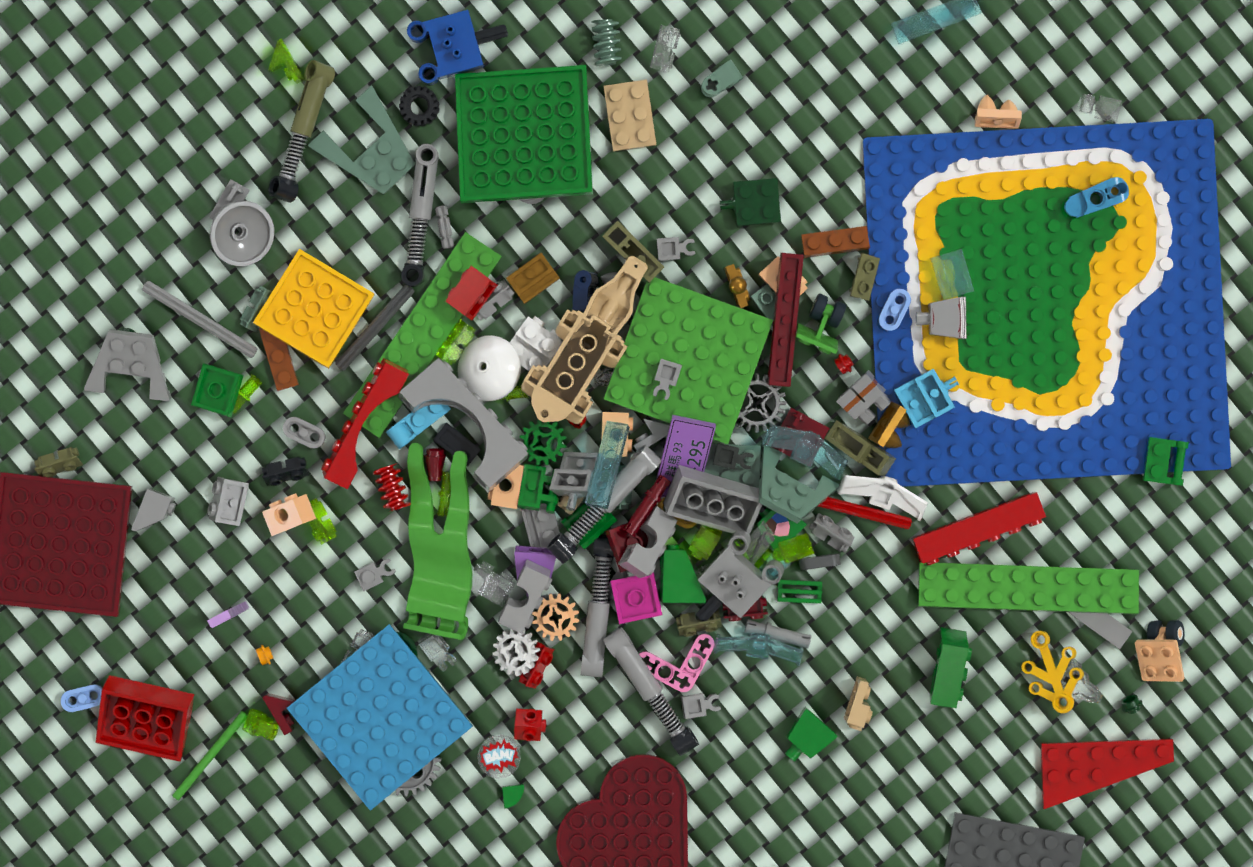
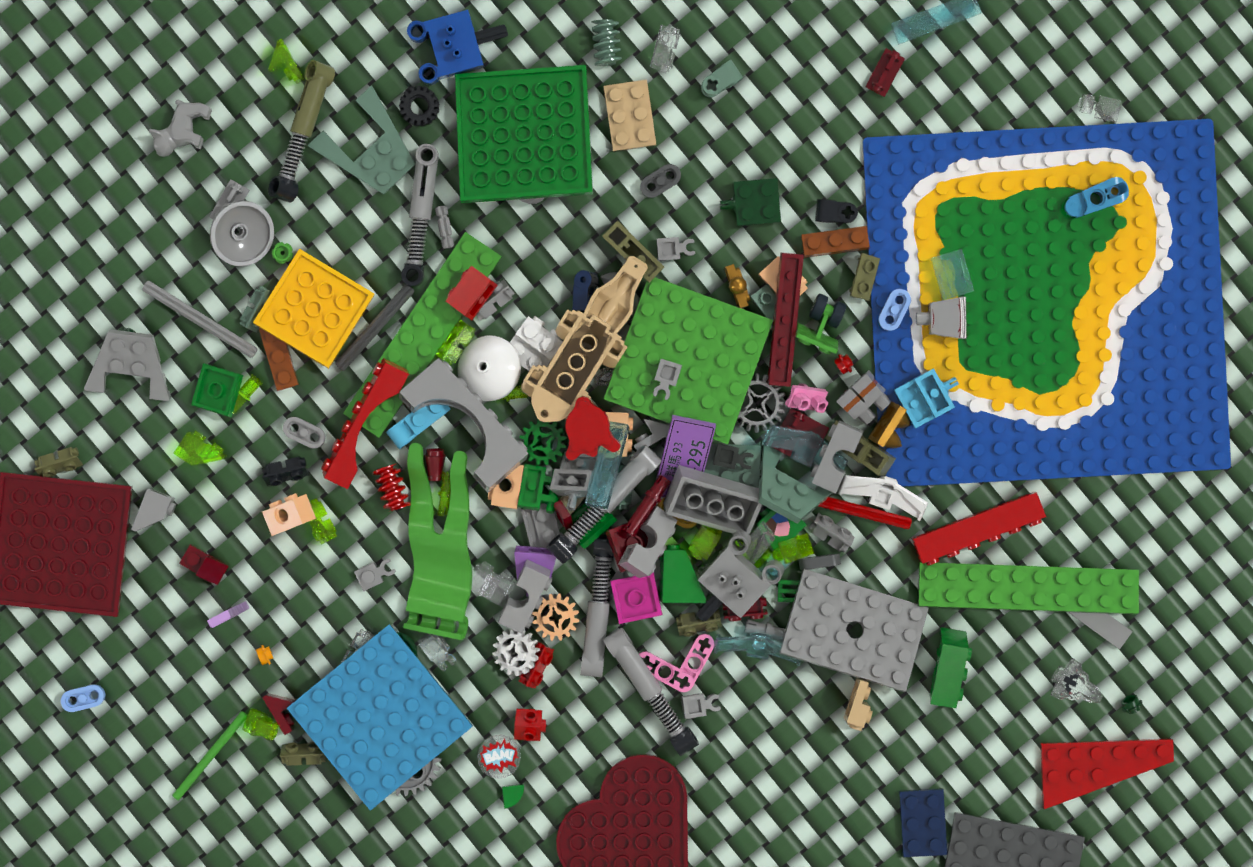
(144, 718): red slope -> none
(181, 128): none -> light grey animal
(197, 451): none -> clear neon green slope
(204, 564): none -> dark red slope
(228, 501): light grey bracket -> none
(276, 252): none -> bright green plate
(293, 753): none -> olive hinge
(454, 441): black tile -> none
(532, 278): pearl gold plate -> none
(563, 515): none -> dark red tile
(588, 429): none -> red tile
(659, 179): none -> dark grey plate
(807, 398): none -> bright pink hips
(808, 735): green torso -> none
(820, 637): none -> light grey plate
(827, 473): none -> light grey arch
(831, 211): none -> black piece
(885, 72): none -> dark red hinge
(923, 822): none -> dark blue plate
(990, 117): light nougat tile -> none
(1053, 674): yellow plant -> none
(1158, 460): green plate -> none
(1160, 654): light nougat plate -> none

